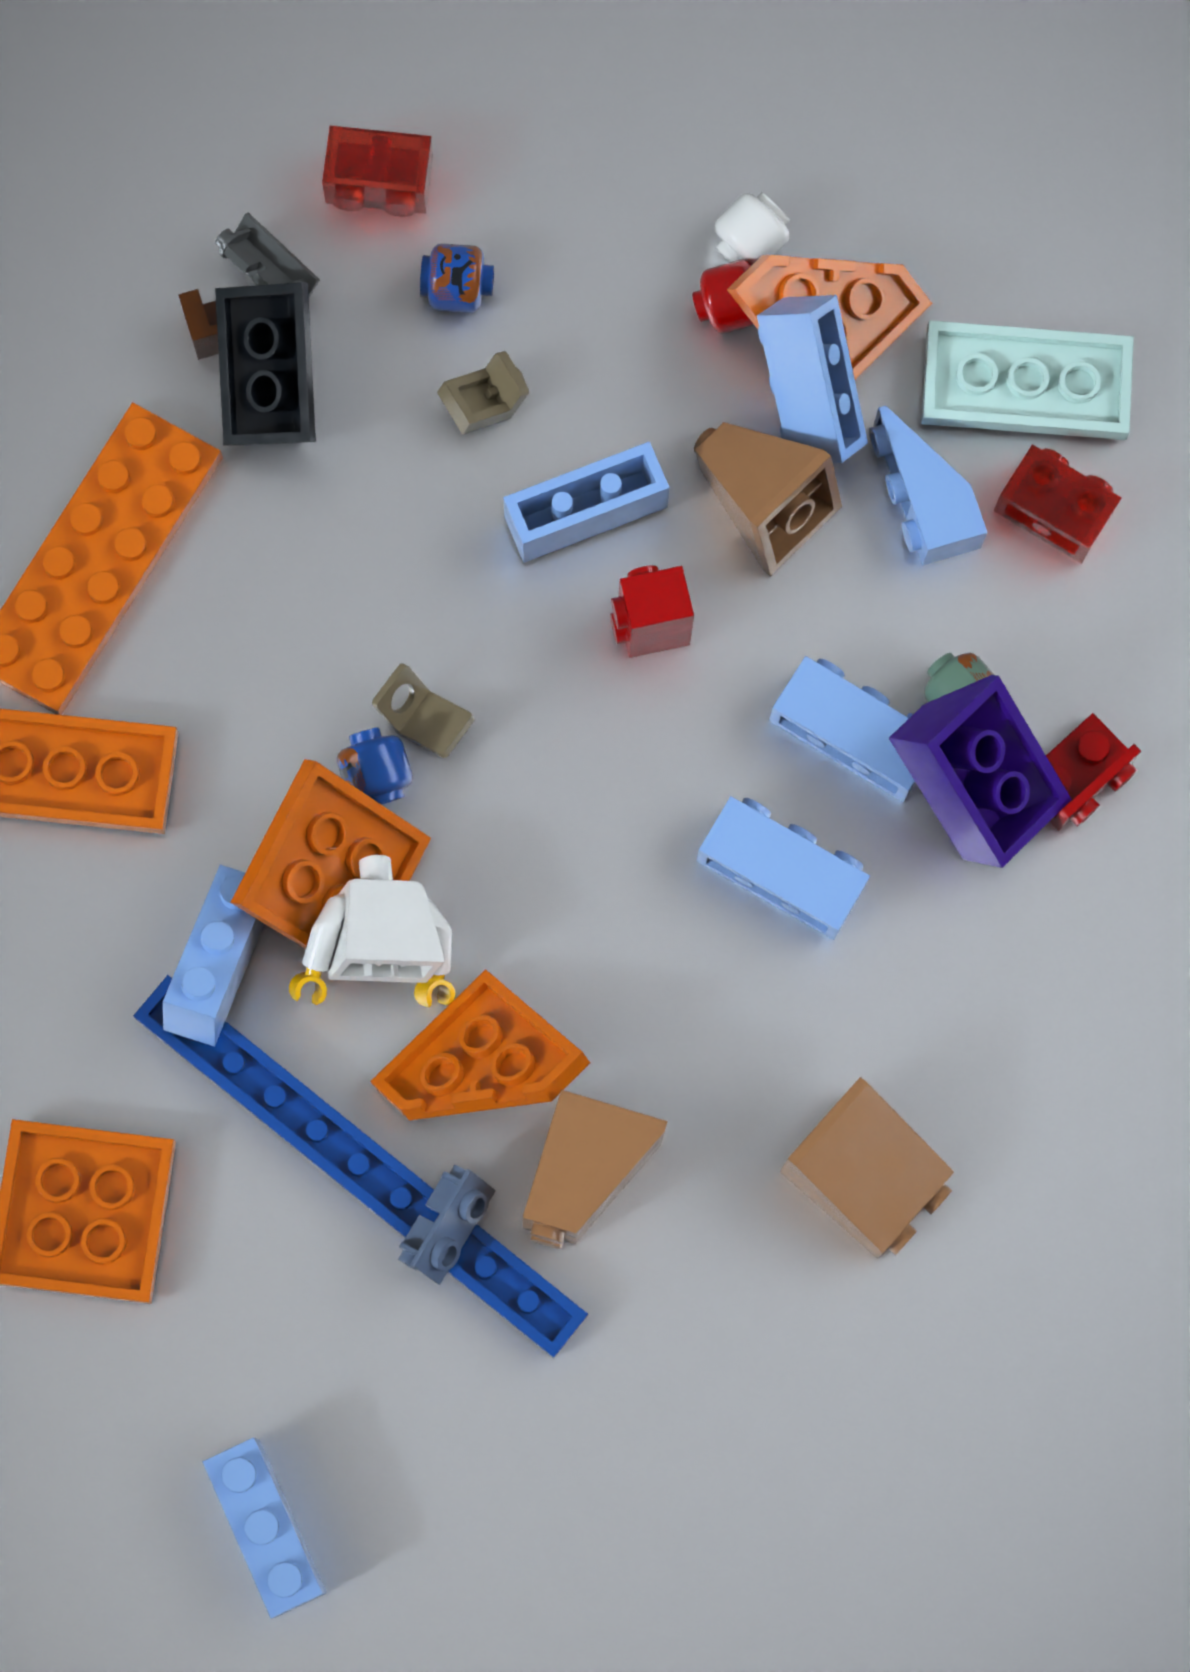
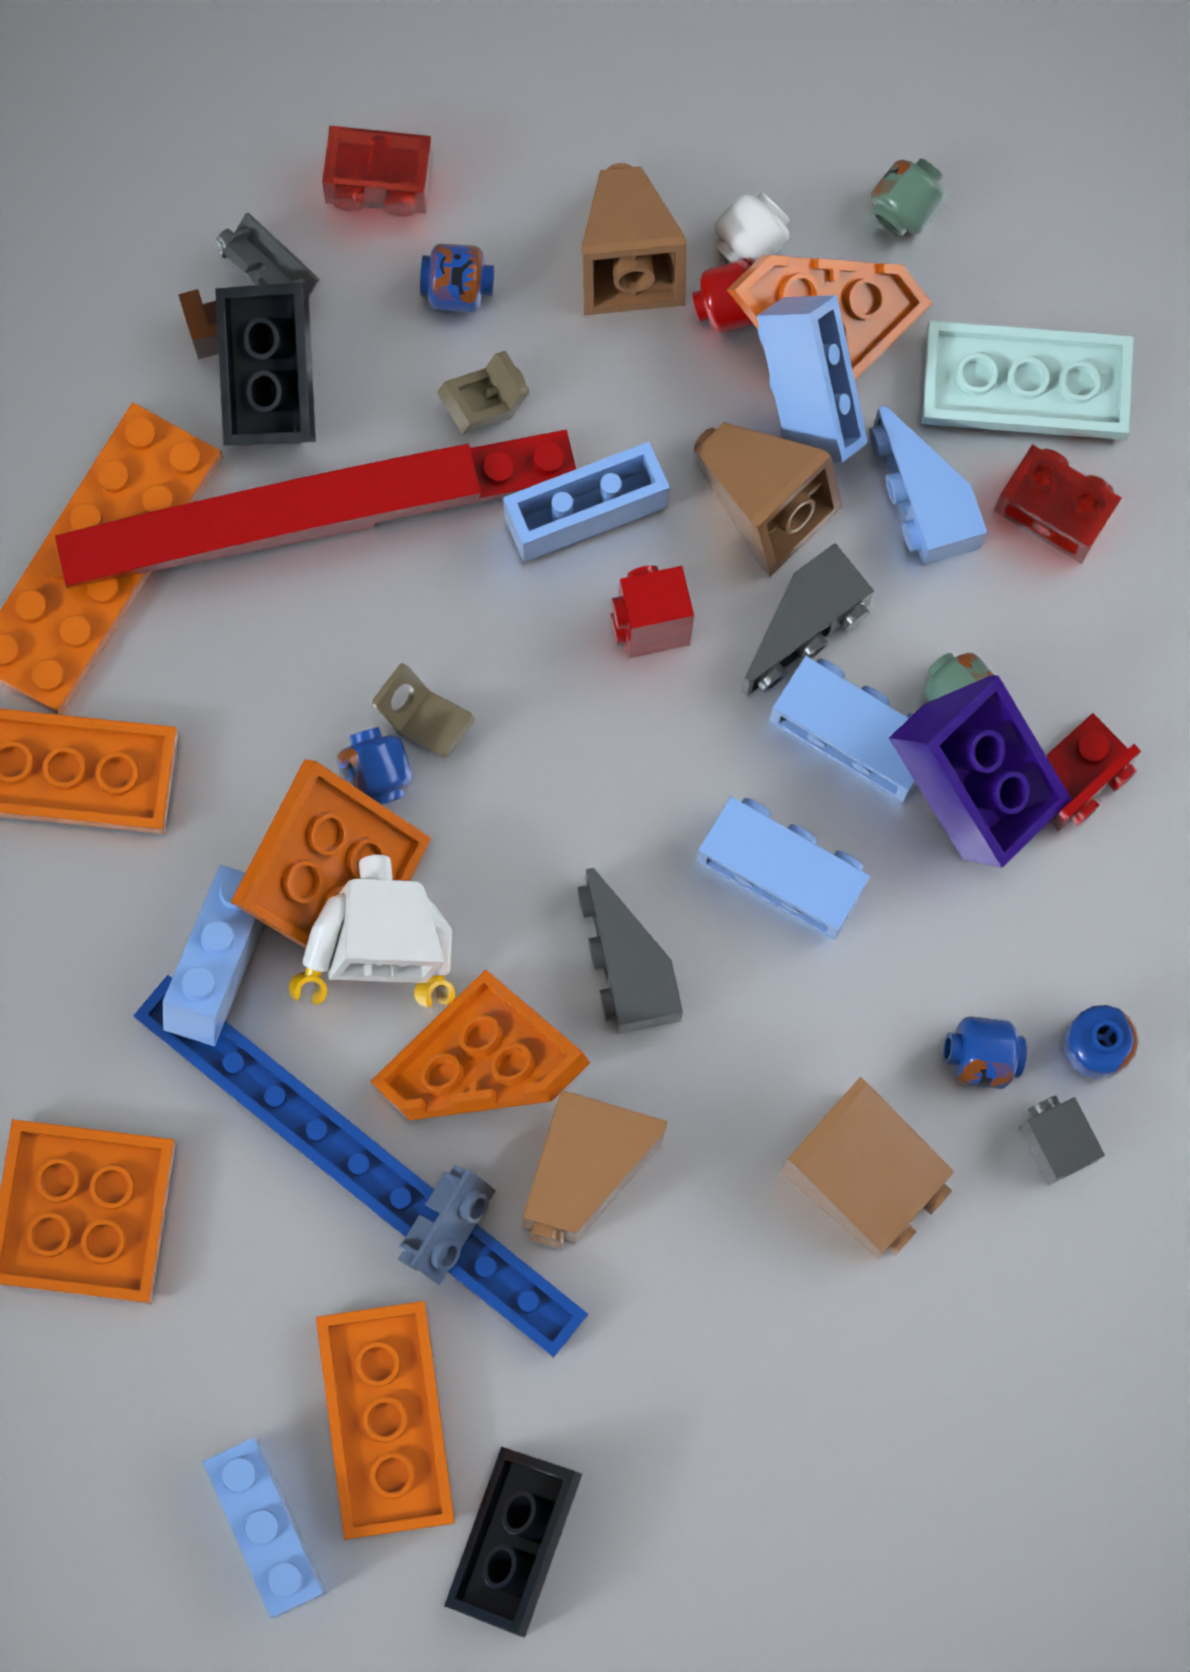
(311, 507): none -> red slope
(385, 1420): none -> orange plate
(513, 1541): none -> black slope
(631, 246): none -> medium nougat slope
(637, 970): none -> dark grey slope
(815, 604): none -> dark grey slope
(908, 197): none -> sand green head
(985, 1052): none -> blue head
(1060, 1138): none -> dark grey brick
(1118, 1038): none -> blue head

